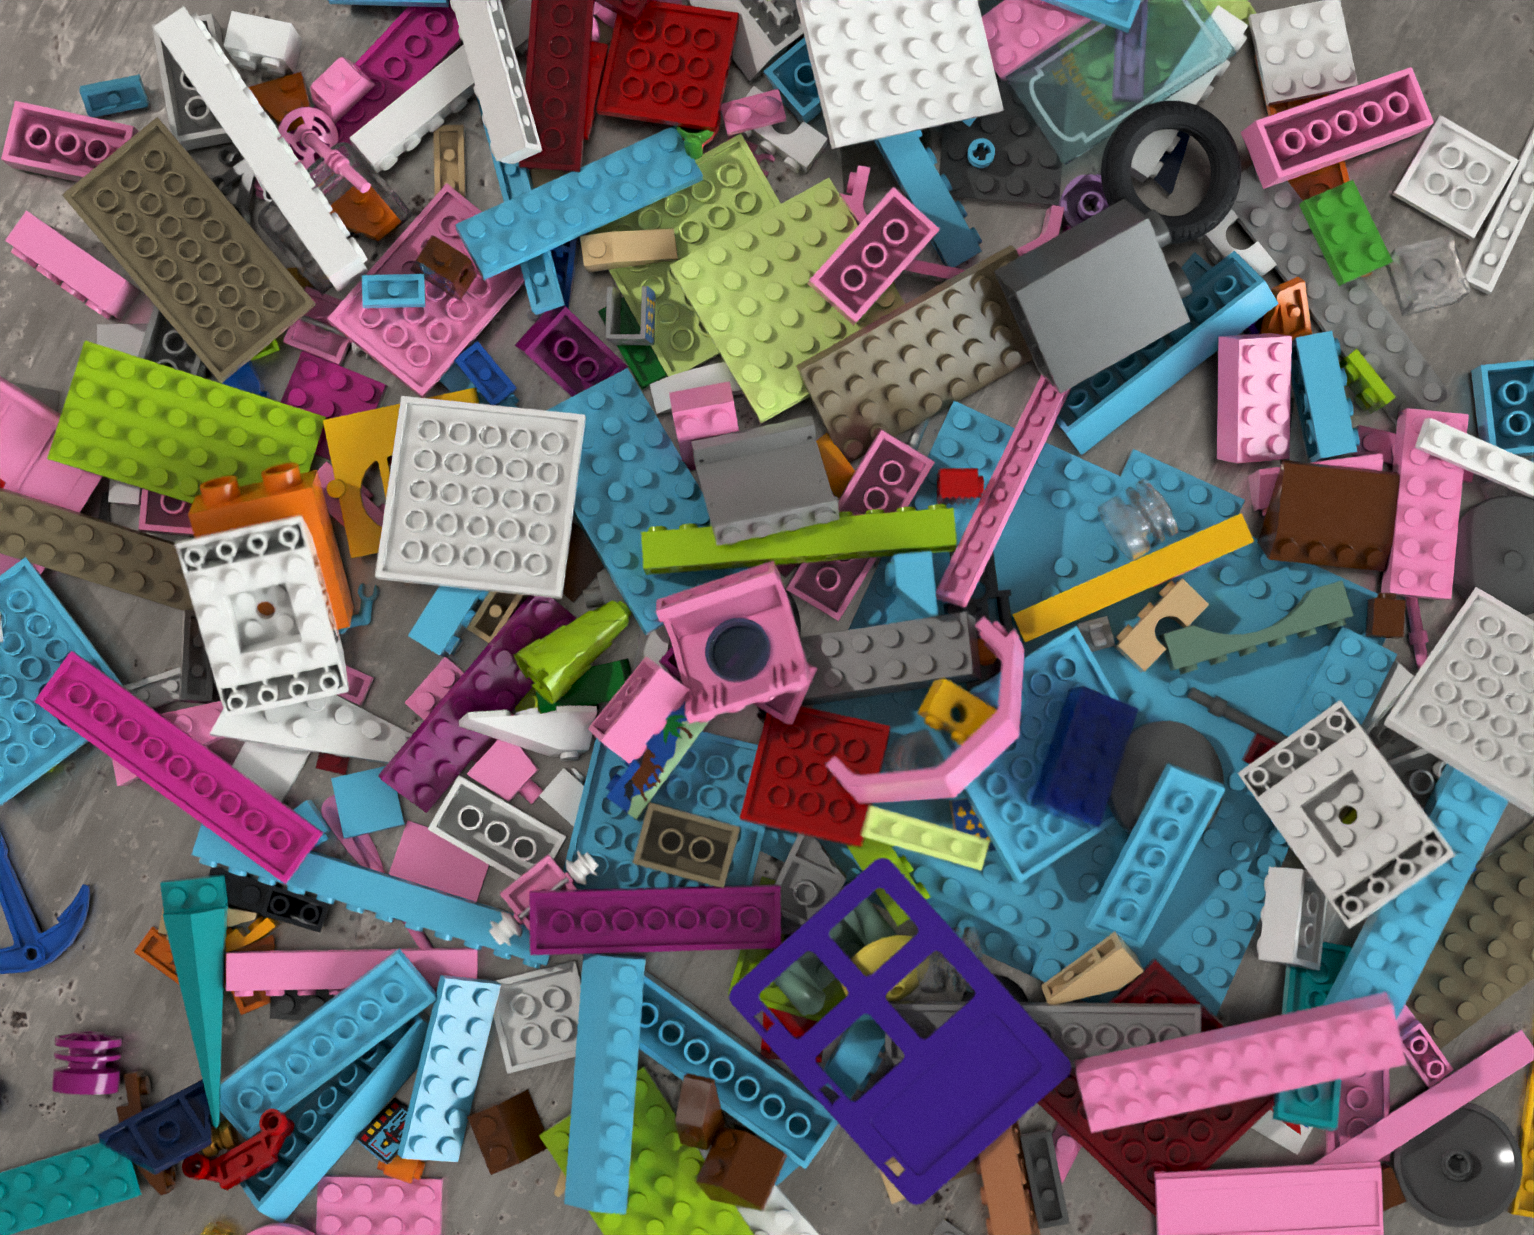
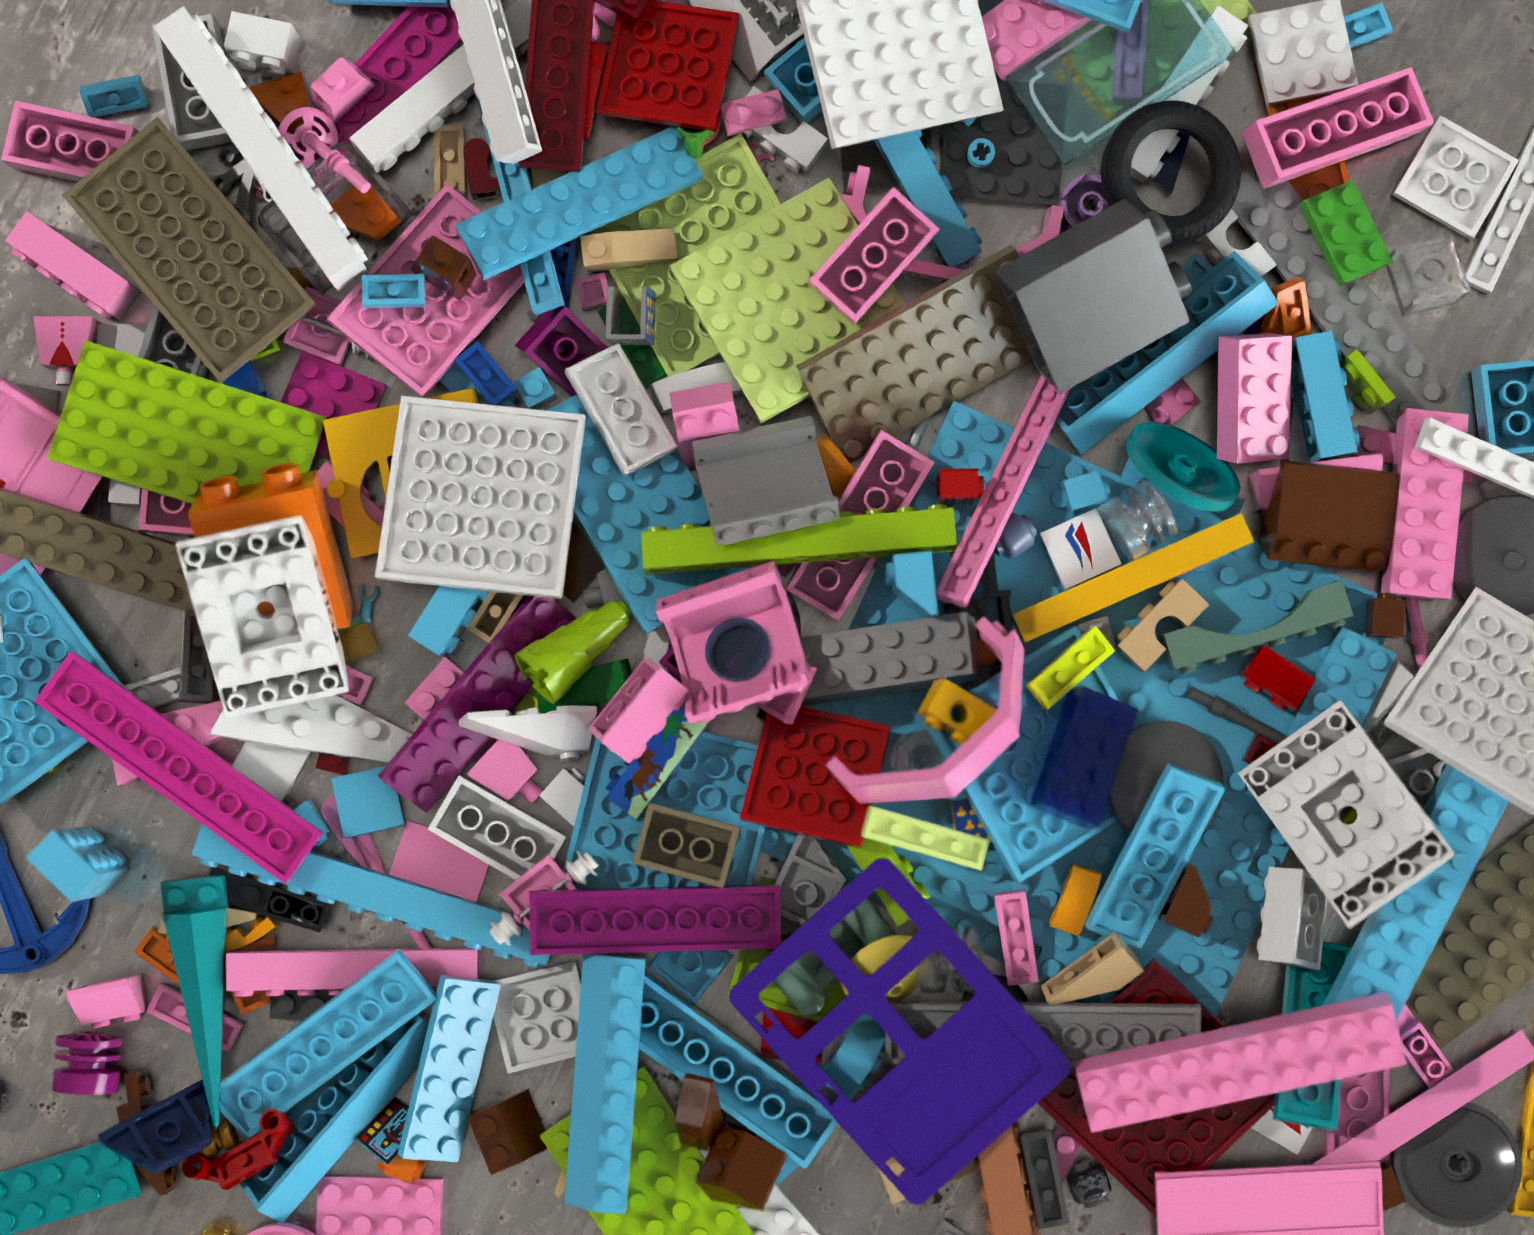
(61, 342): none -> bright pink torso
(78, 862): none -> medium azure brick
(109, 1000): none -> bright pink slope
(169, 1006): none -> bright pink plate
(359, 643): none -> clear yellow brick
(477, 163): none -> dark red leg
(535, 389): none -> medium azure brick
(592, 290): none -> bright pink plate
(621, 409): none -> white tile
(690, 970): none -> medium azure tile
(1015, 537): none -> sand blue head
(1016, 937): none -> bright pink plate
(1070, 668): none -> neon yellow plate
(1076, 899): none -> light orange slope
(1080, 549): none -> white tile
(1085, 491): none -> medium azure brick
(1089, 1183): none -> head
(1173, 403): none -> bright pink bracket
(1183, 466): none -> teal dish
(1188, 904): none -> reddish brown slope
(1276, 678): none -> red brick
(1367, 25): none -> medium azure plate

